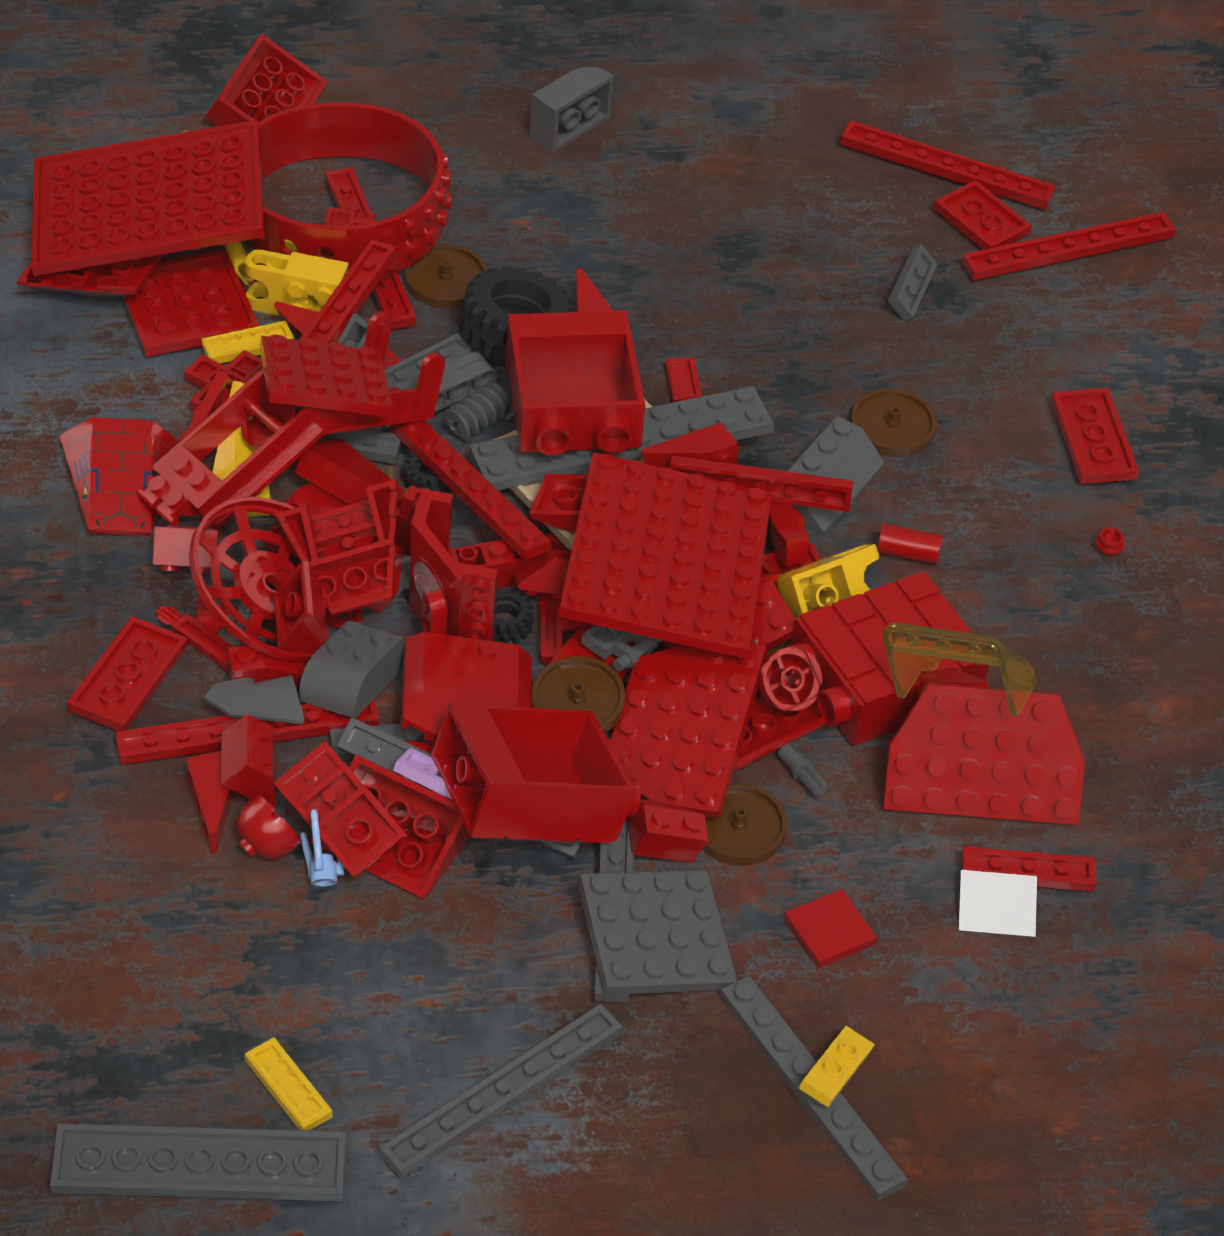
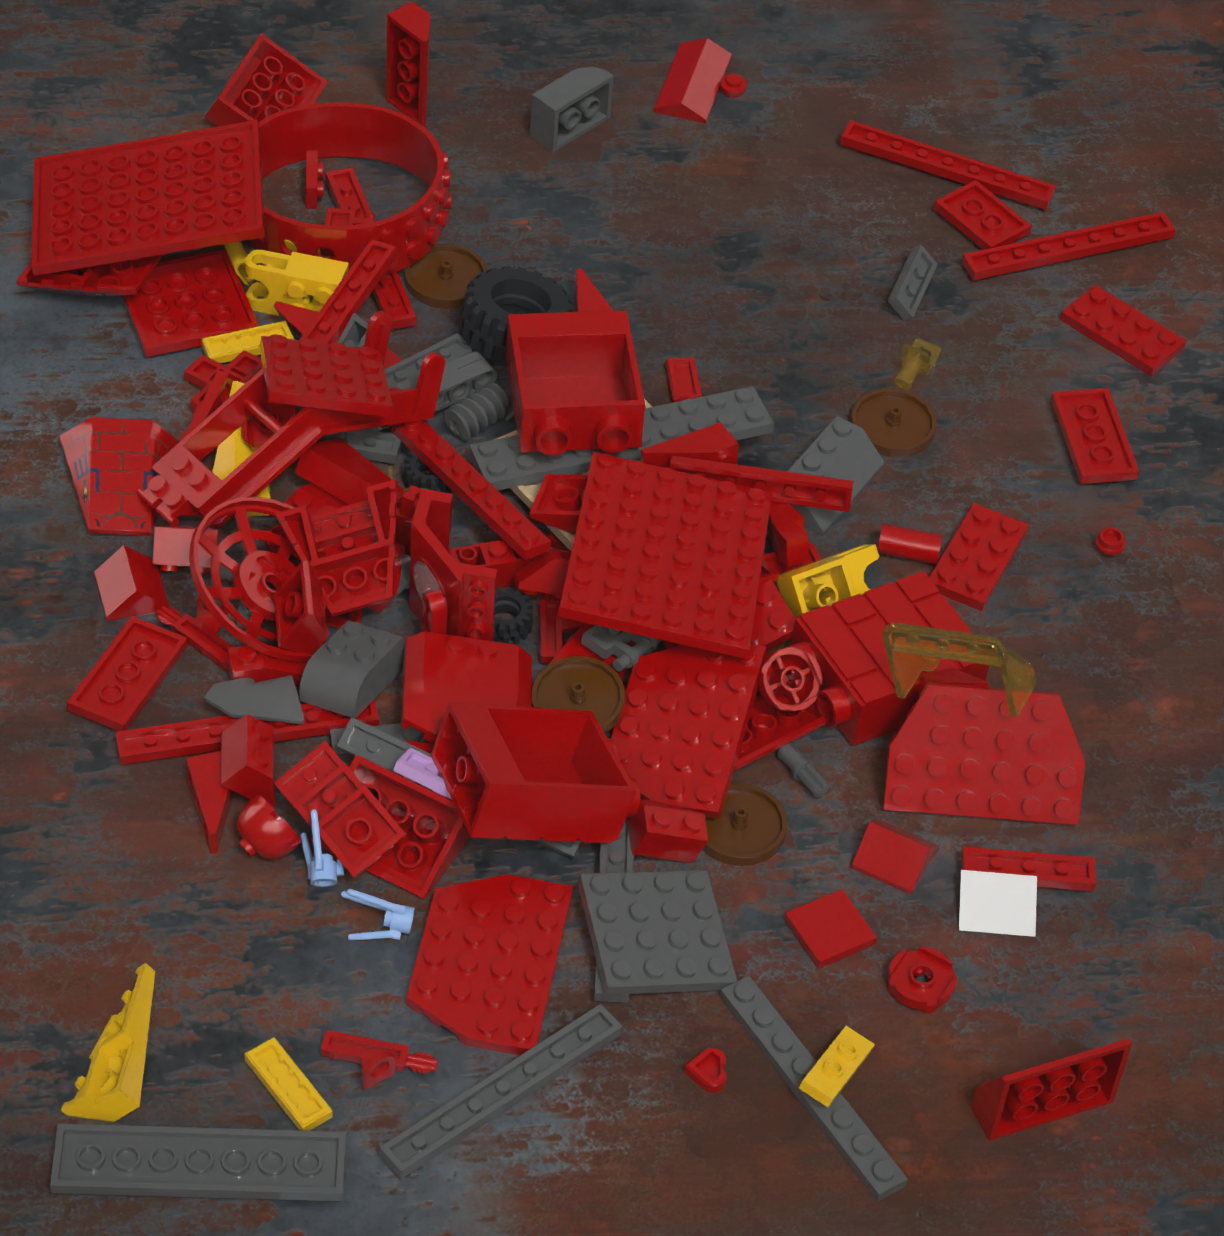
(118, 1058): none -> yellow wedge
(129, 585): none -> red slope
(314, 171): none -> red plate
(377, 1057): none -> red piece
(397, 916): none -> light blue plant
(408, 61): none -> red slope
(491, 960): none -> red plate
(693, 80): none -> red slope
(708, 1070): none -> red tile
(733, 85): none -> red plate
(893, 856): none -> red slope
(915, 362): none -> clear yellow bracket
(916, 994): none -> red plate
(978, 556): none -> red plate
(1050, 1090): none -> red slope
(1123, 330): none -> red plate

